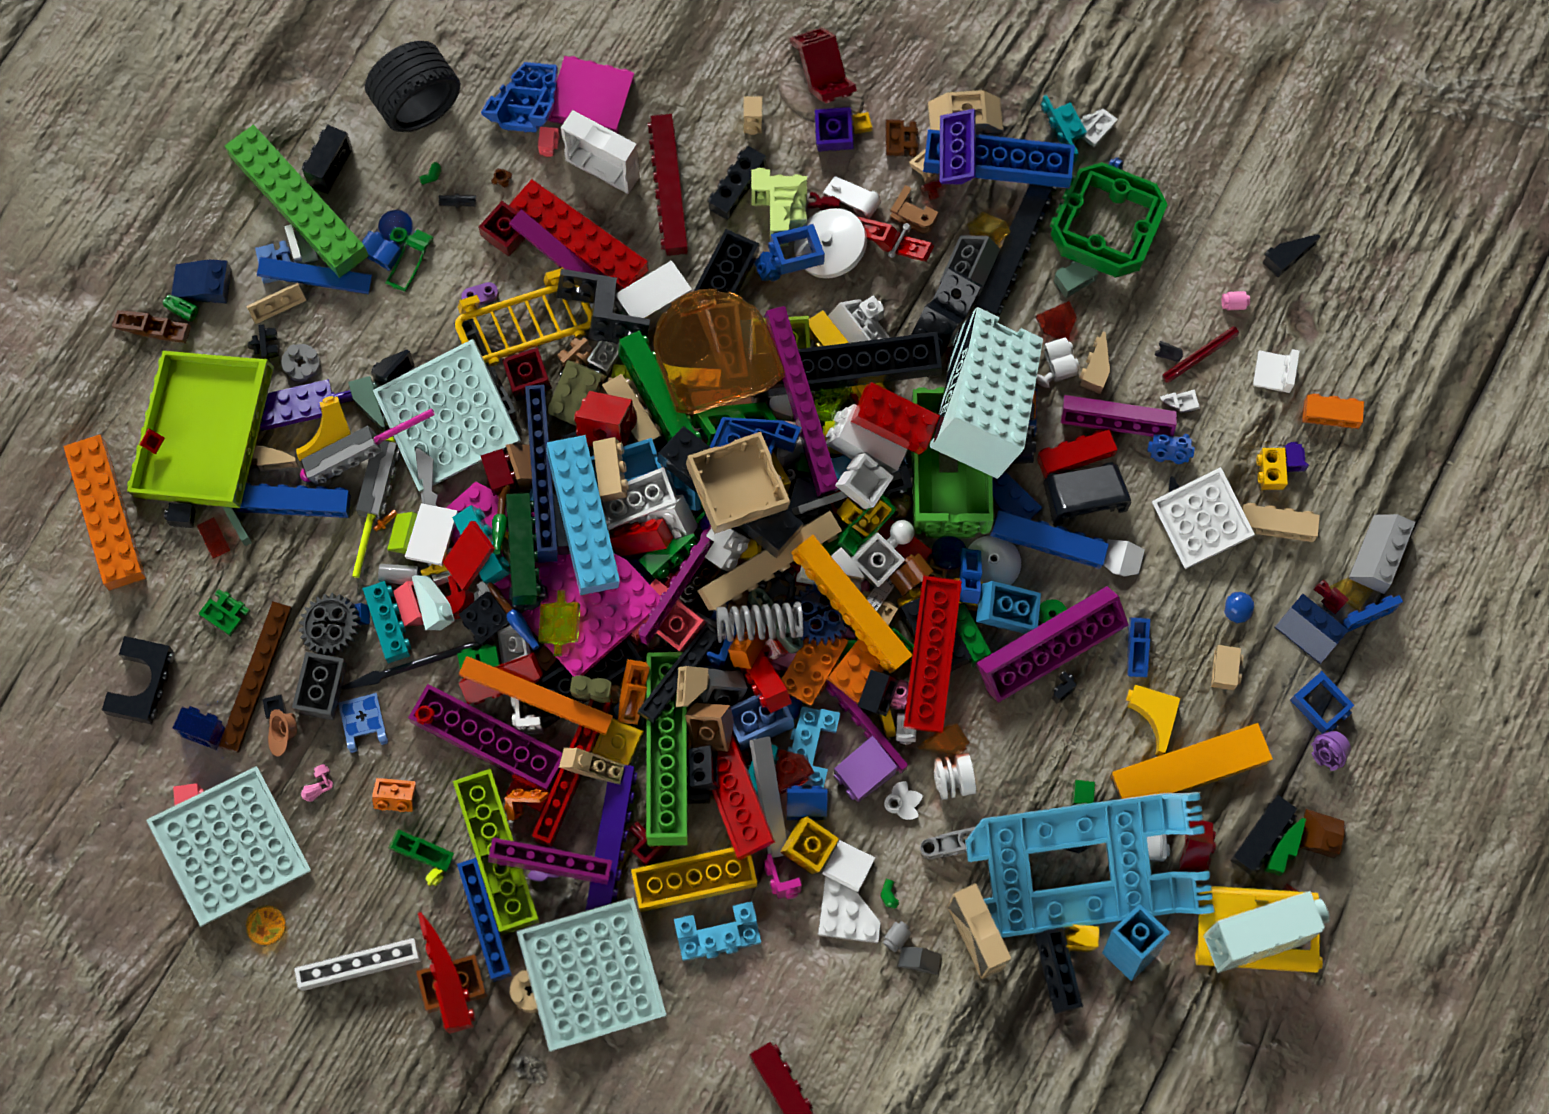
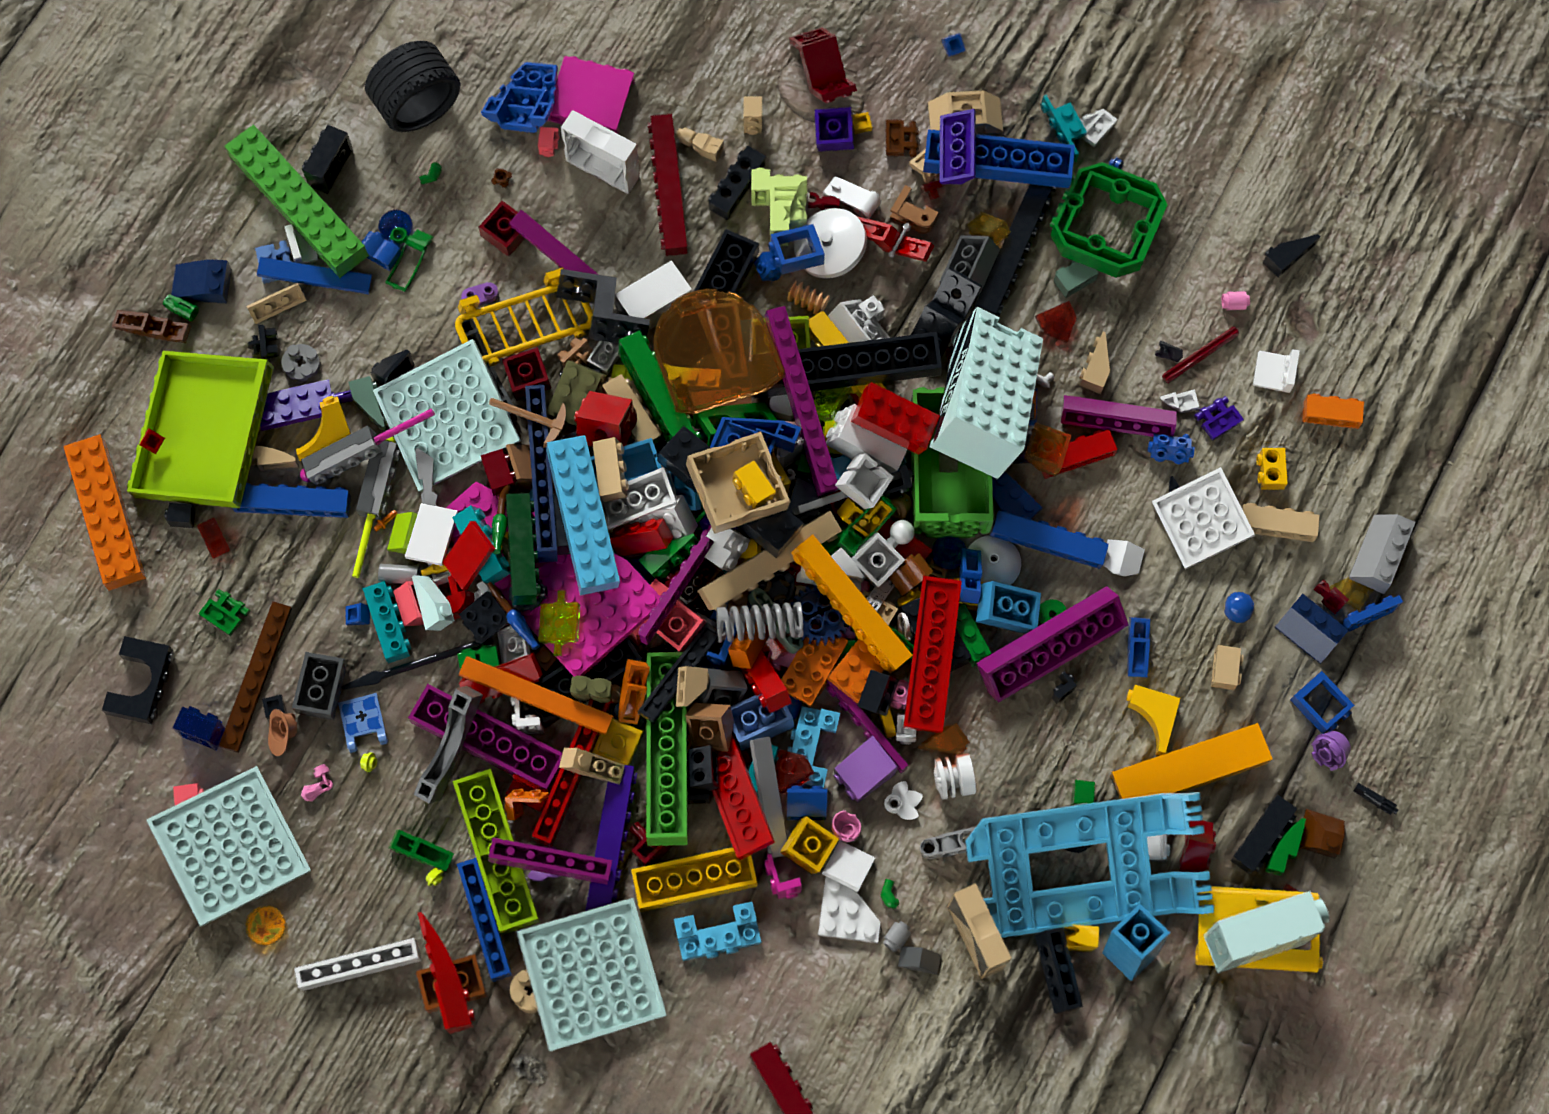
(237, 525): sand green tile -> none
(327, 641): dark grey gear -> none
(368, 762): none -> neon yellow plate
(393, 795): orange bracket -> none
(424, 710): red plate -> none
(457, 200): black pin -> none
(460, 717): none -> dark grey arch
(555, 425): none -> medium nougat piece
(581, 235): red brick -> none
(702, 143): none -> tan piece
(753, 485): none -> yellow brick
(808, 298): none -> light nougat piece
(846, 826): none -> bright pink hair
(905, 631): none -> white piece
(953, 44): none -> blue slope
(1047, 449): none -> clear orange slope
(1061, 359): white brick -> none
(1086, 492): black windscreen -> none
(1222, 422): none -> dark purple plate
(1295, 457): dark purple window -> none
(1376, 799): none -> black piece

